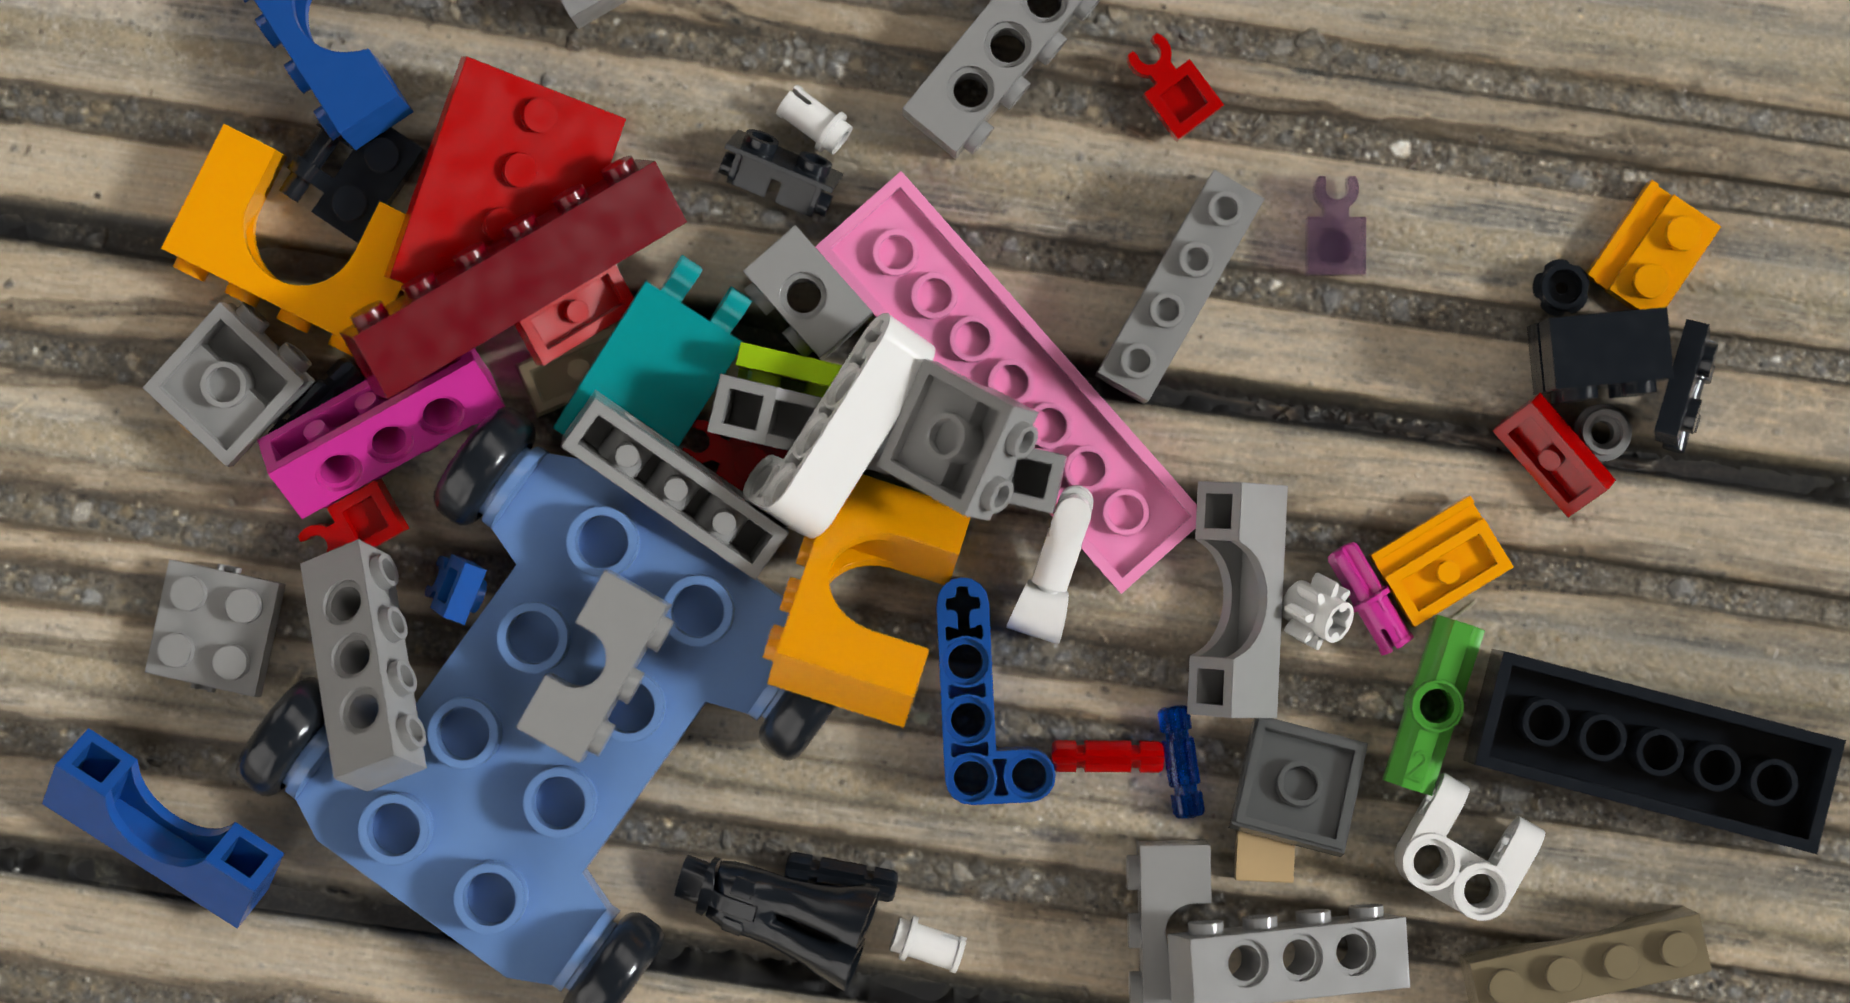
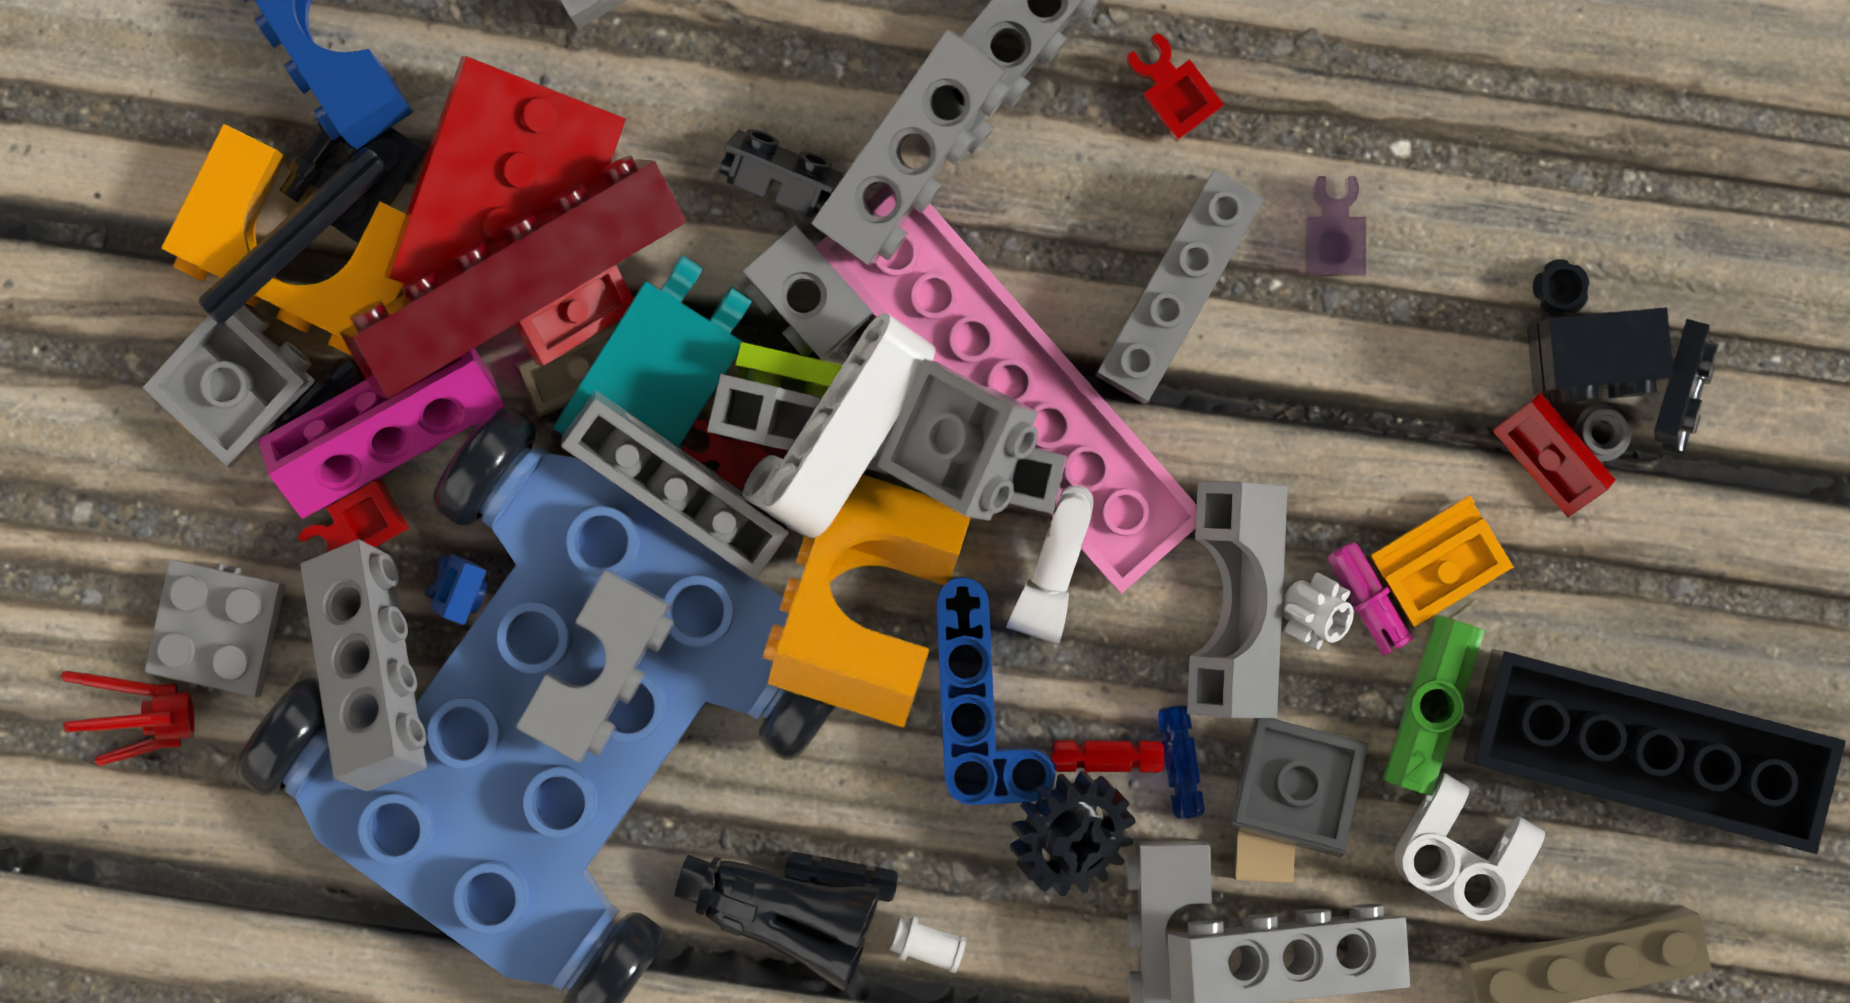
(106, 797): blue arch -> none
(167, 716): none -> red plant
(292, 235): none -> black axle
(815, 120): white pin -> none
(847, 213): none -> light grey brick
(1072, 833): none -> black gear
(1652, 249): light orange plate -> none

